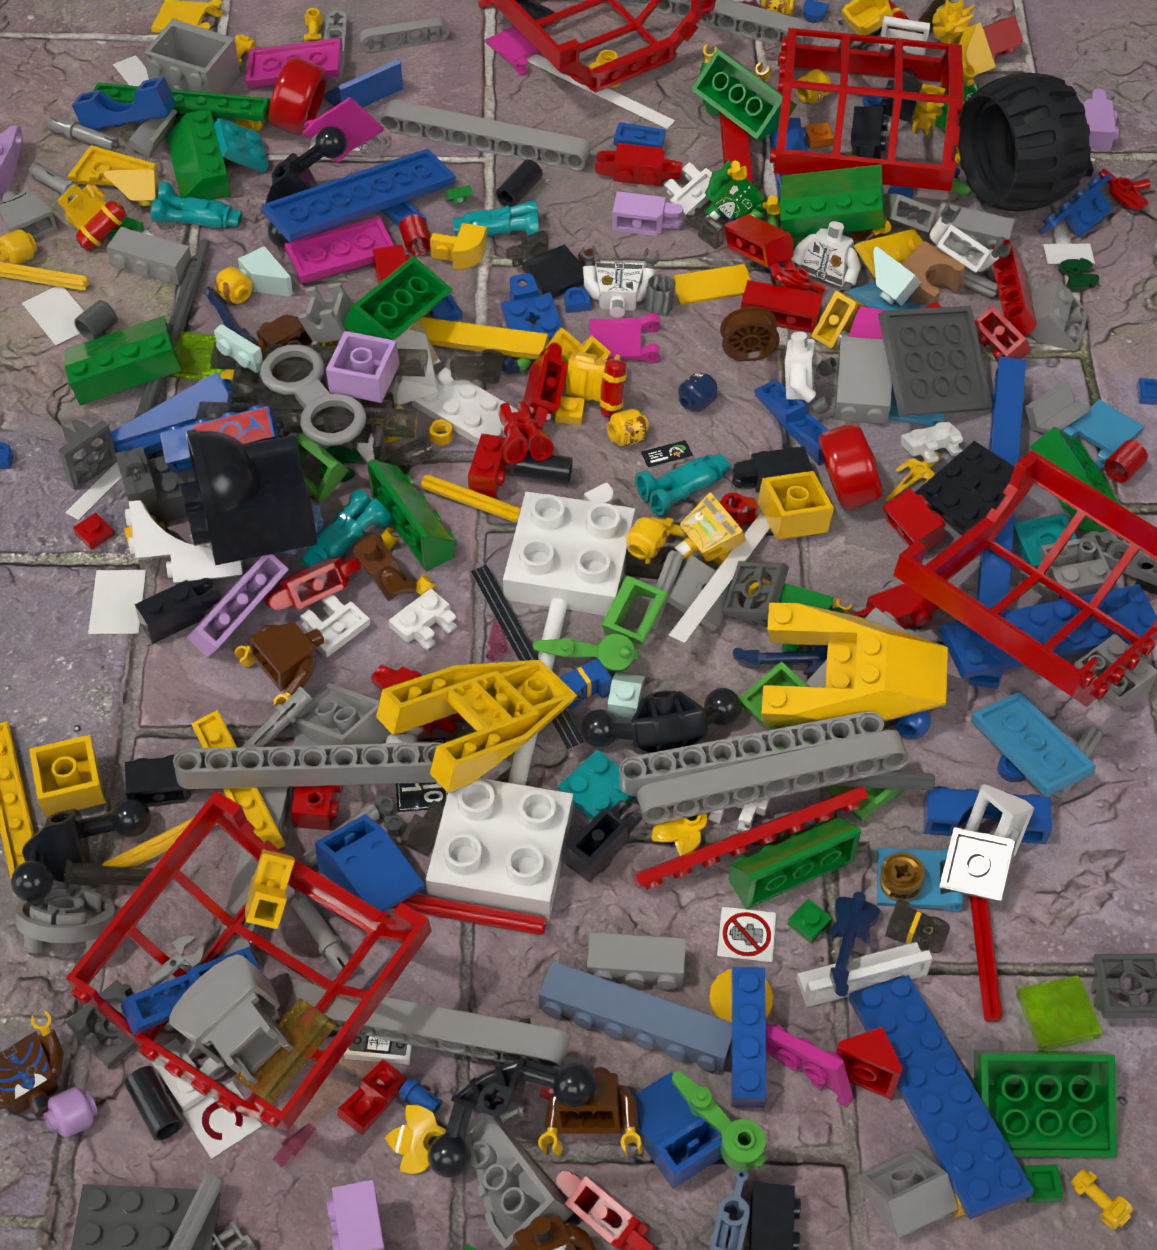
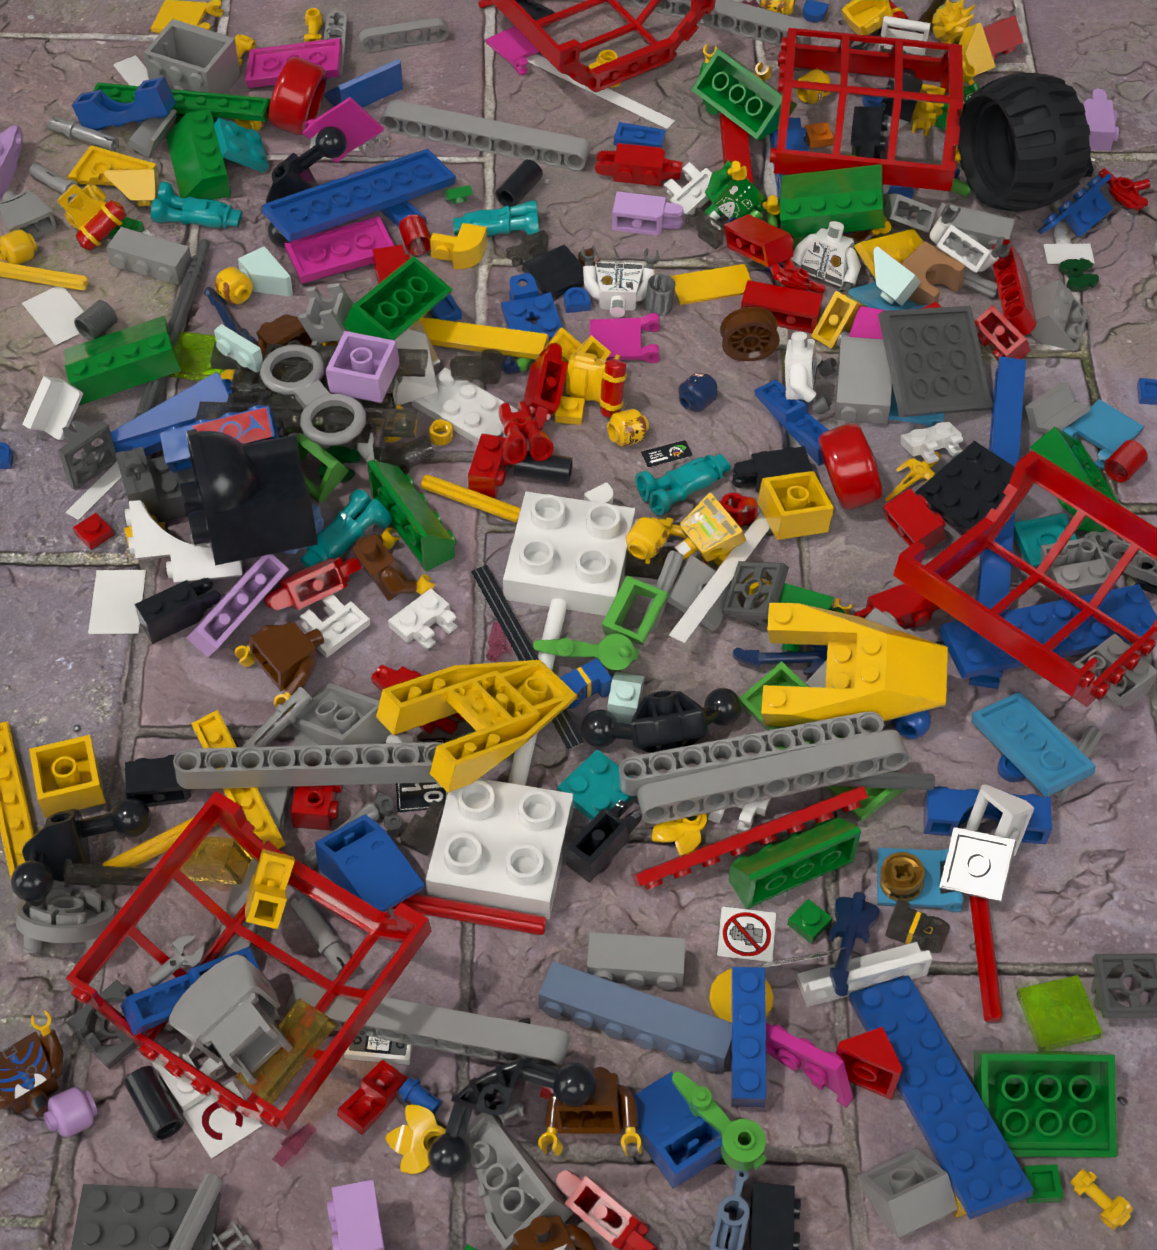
(53, 407): none -> white panel
(218, 861): none -> clear yellow slope
(798, 958): none -> sticker

